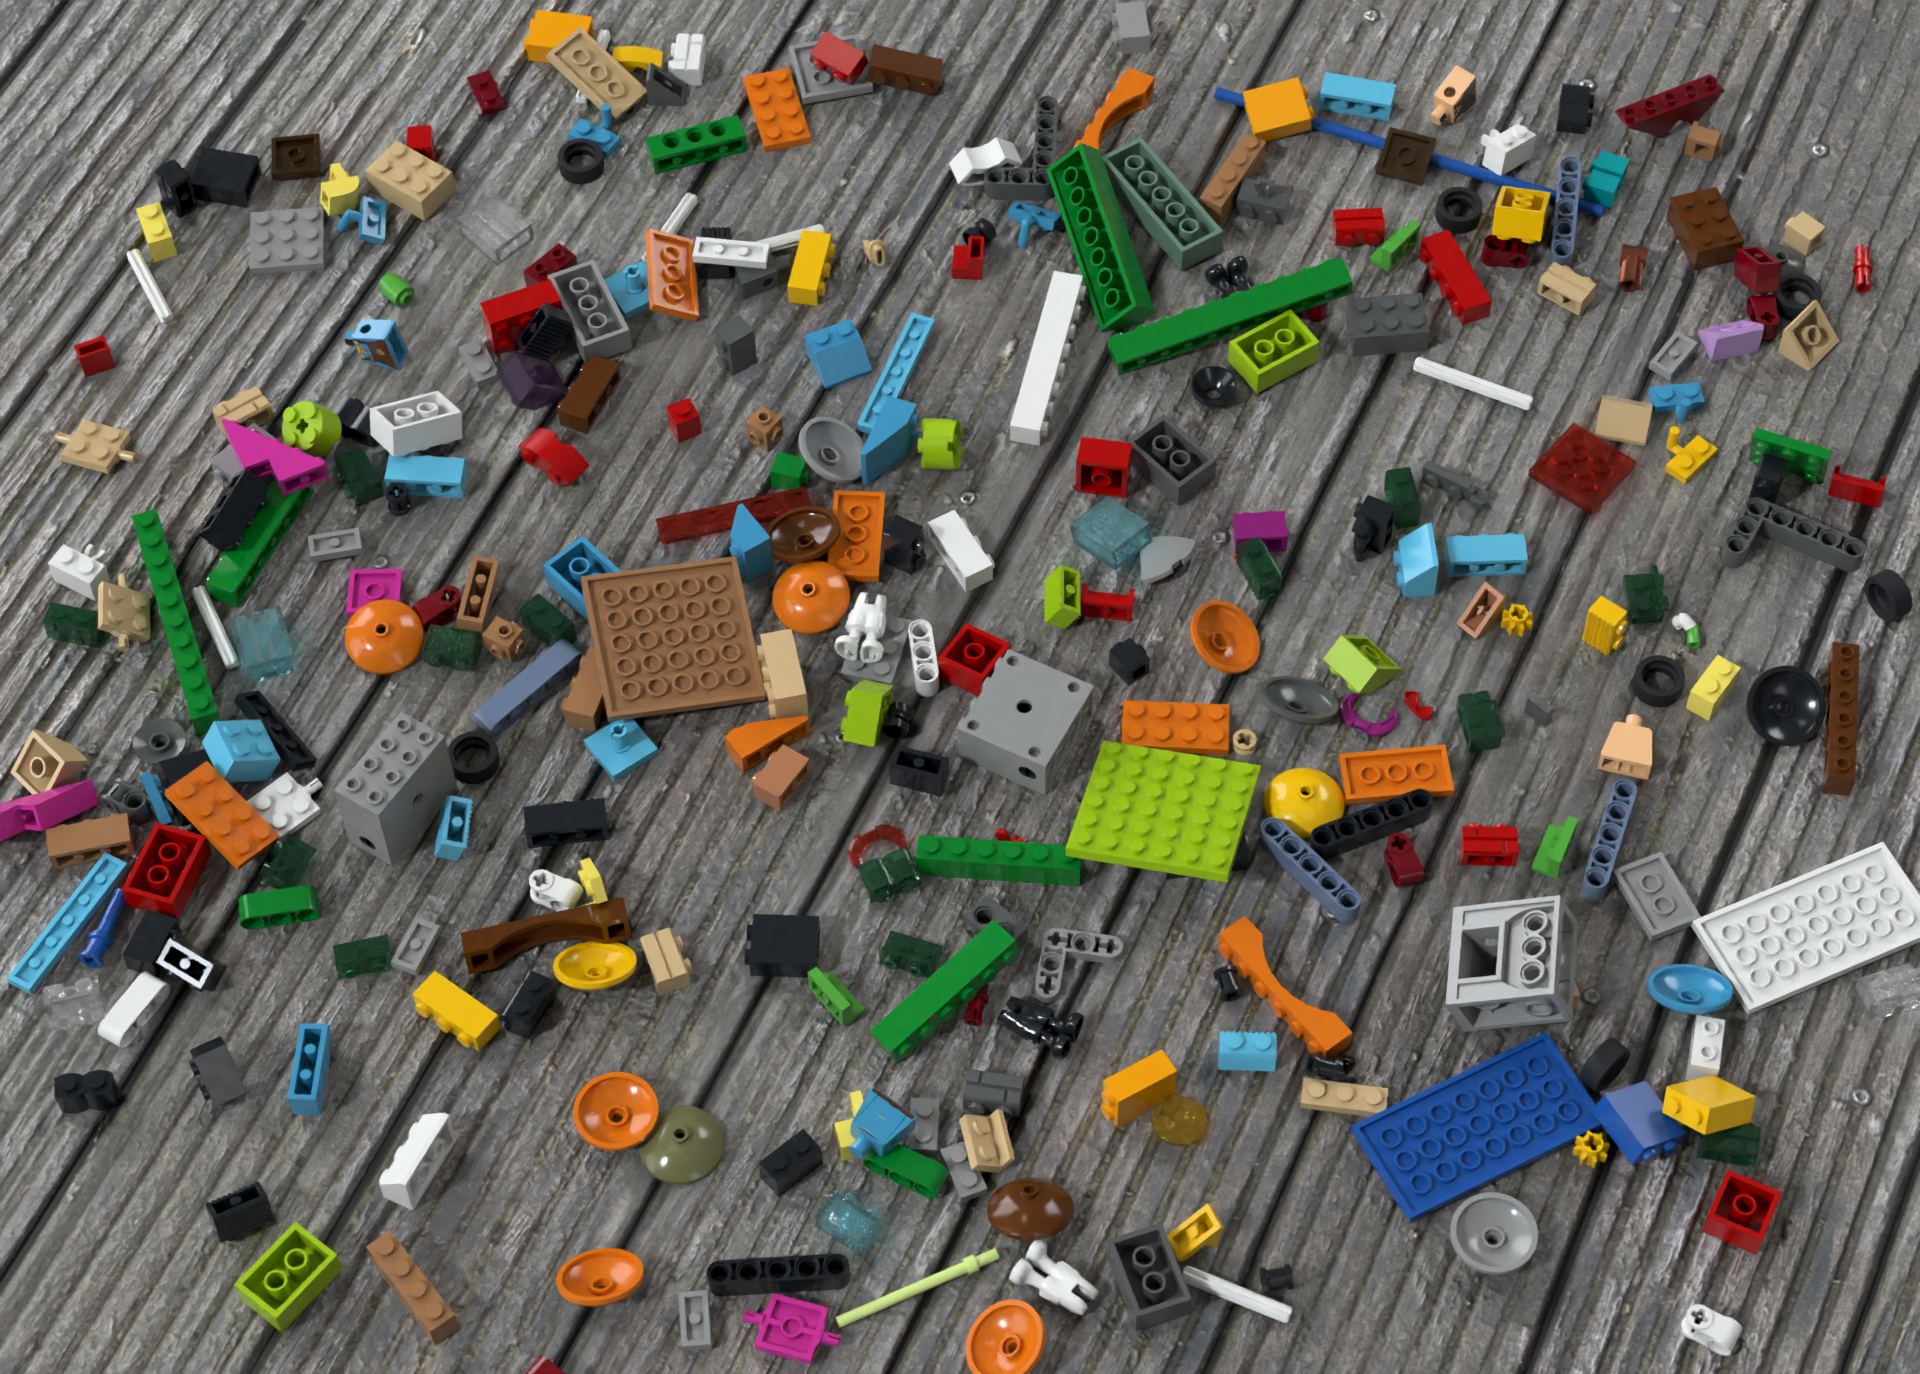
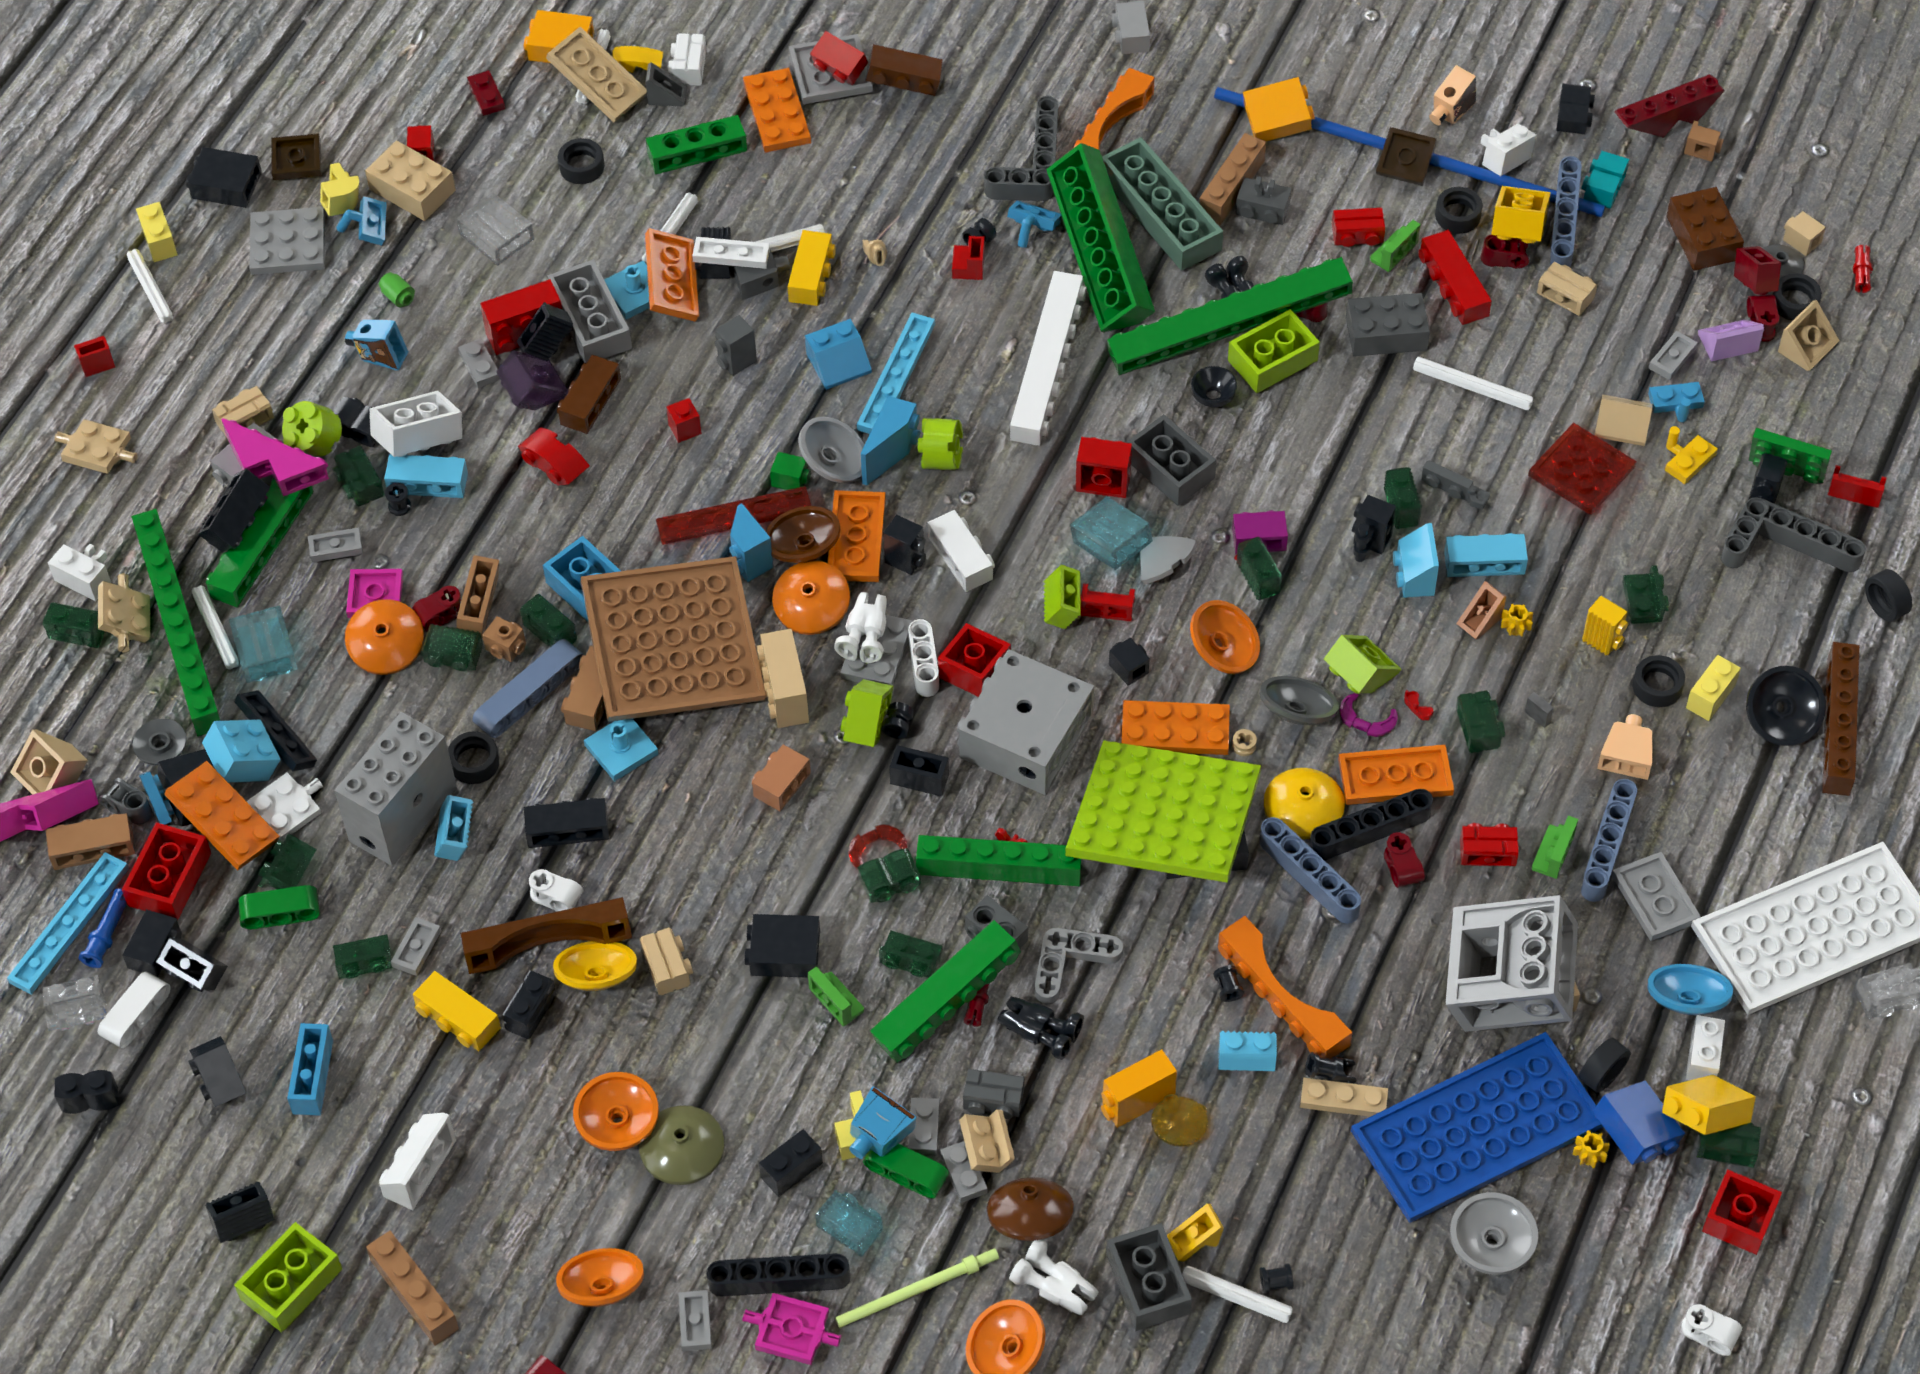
(176, 188): black brick -> none
(551, 262): dark red brick -> none
(592, 881): light yellow plate -> none
(606, 140): dark azure plate -> none
(758, 740): orange slope -> none
(764, 428): medium nougat brick -> none
(972, 163): white brick -> none
(1357, 96): medium azure brick -> none
(1632, 263): copper piece -> none
(1691, 628): arm -> none

